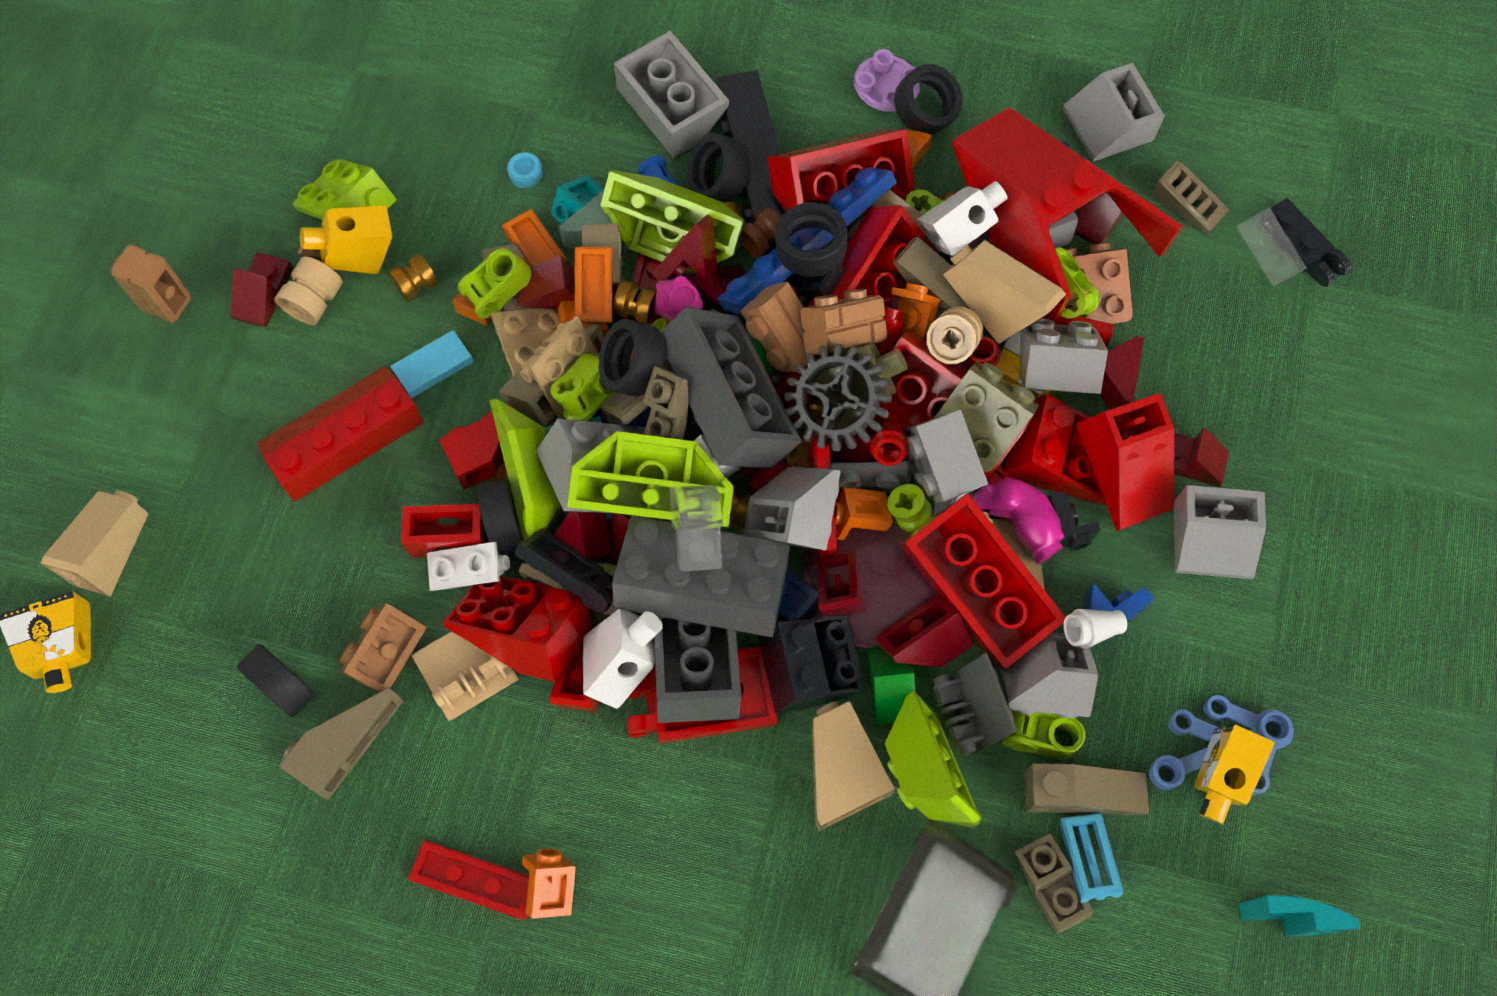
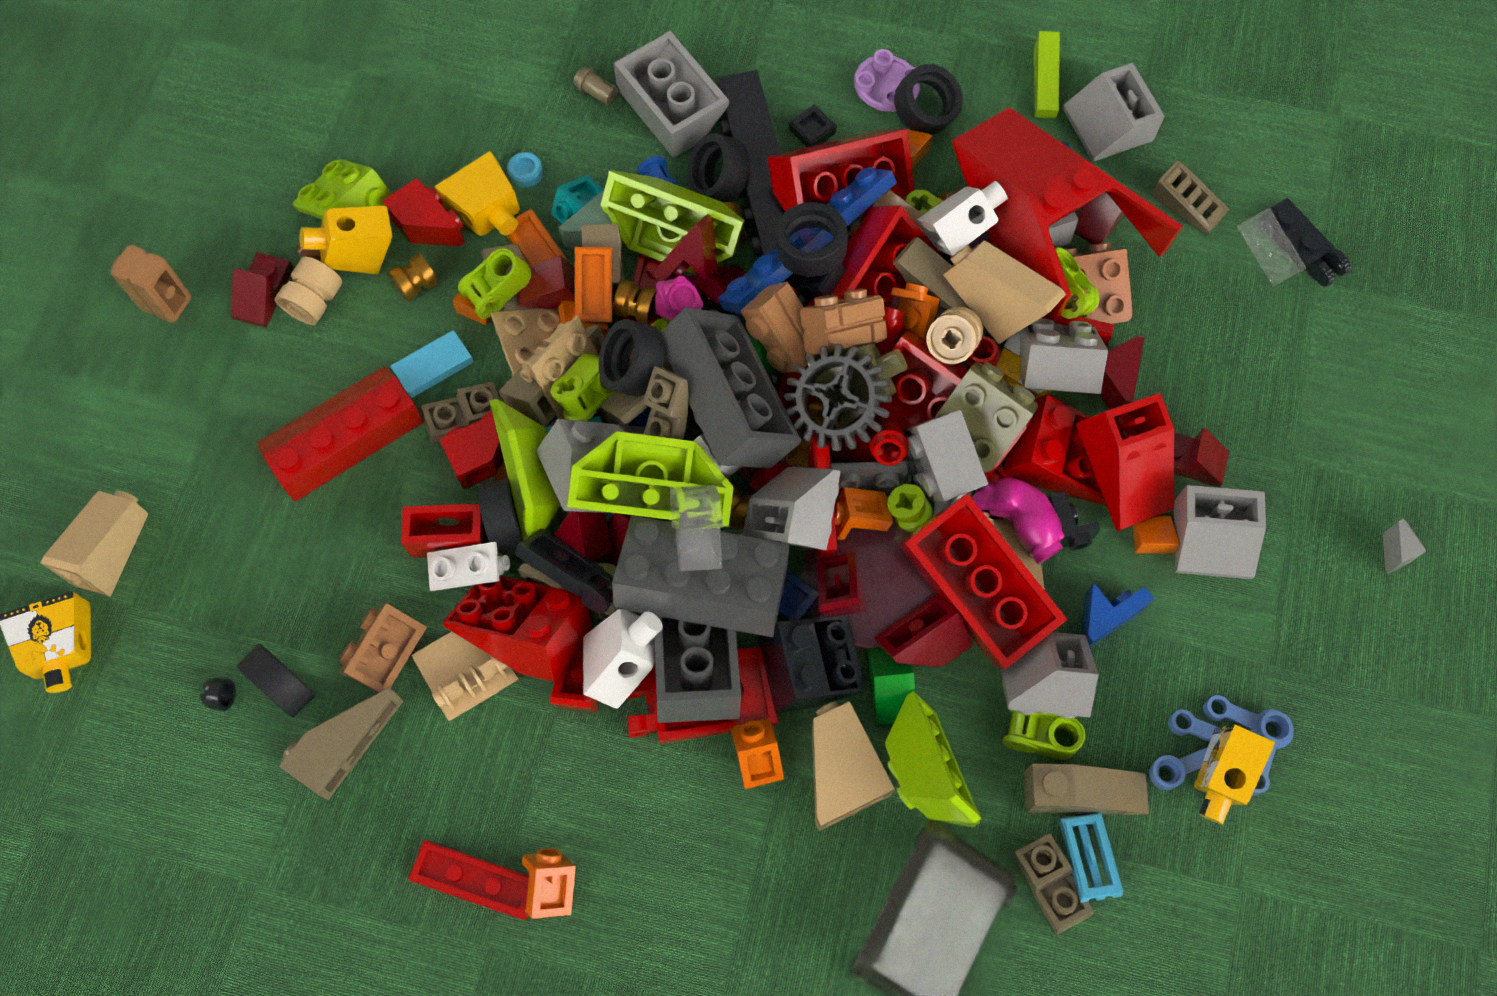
(218, 694): none -> black hinge
(421, 217): none -> red slope
(462, 410): none -> dark tan slope
(481, 197): none -> yellow torso
(589, 82): none -> dark tan pin
(757, 753): none -> orange bracket
(761, 233): reddish brown wheel -> none
(812, 127): none -> black tile
(978, 706): dark grey hinge -> none
(1046, 74): none -> lime piece
(1091, 627): white cone -> none
(1155, 536): none -> orange slope
(1299, 915): teal slope -> none
(1400, 546): none -> light grey slope

